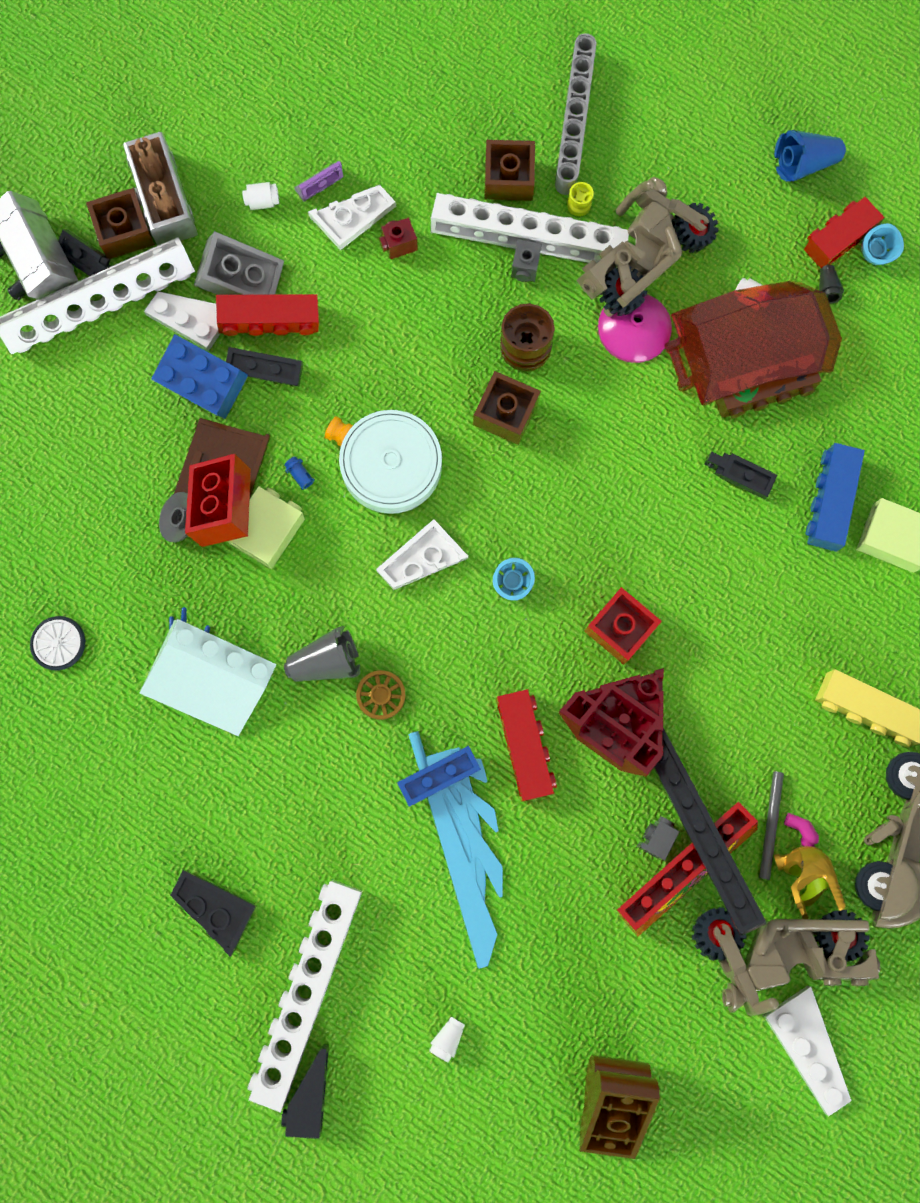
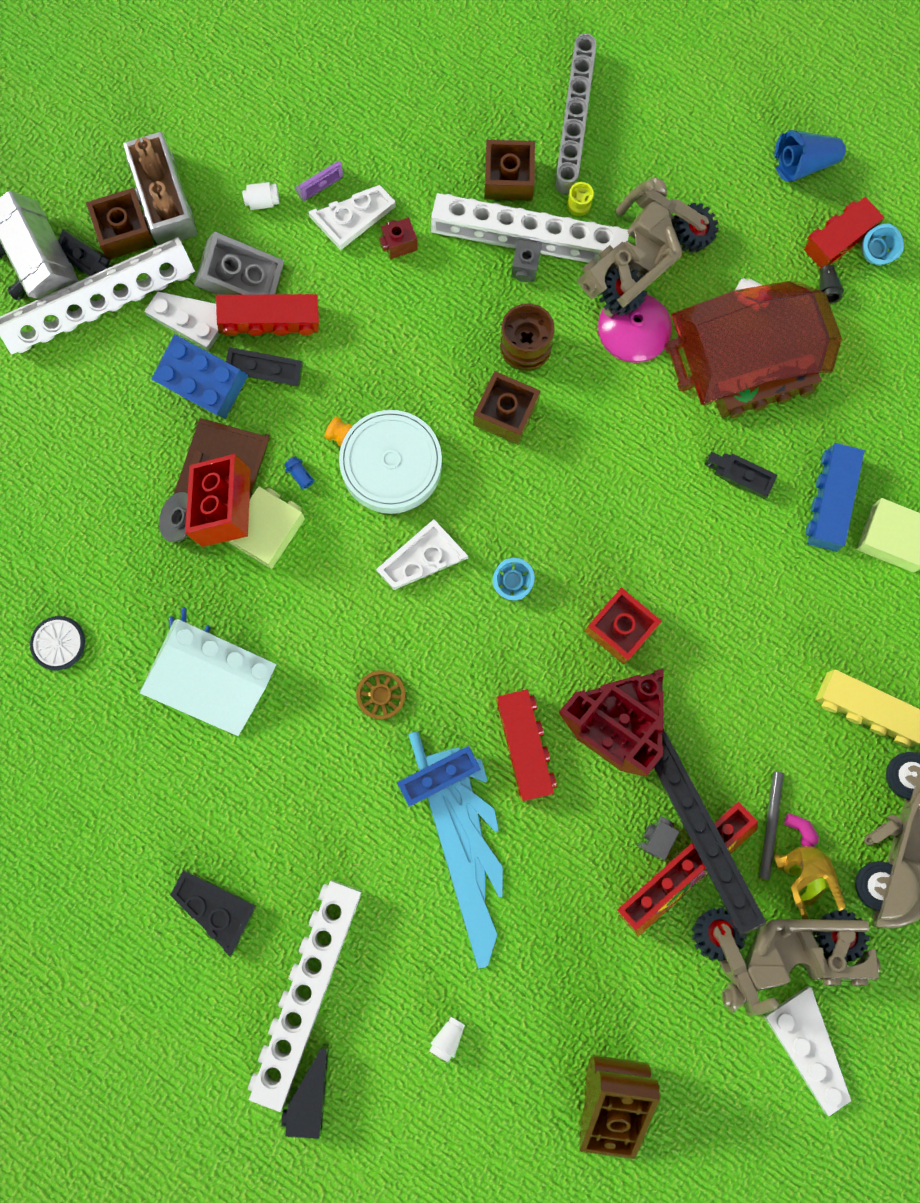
(325, 658): dark grey cone -> none

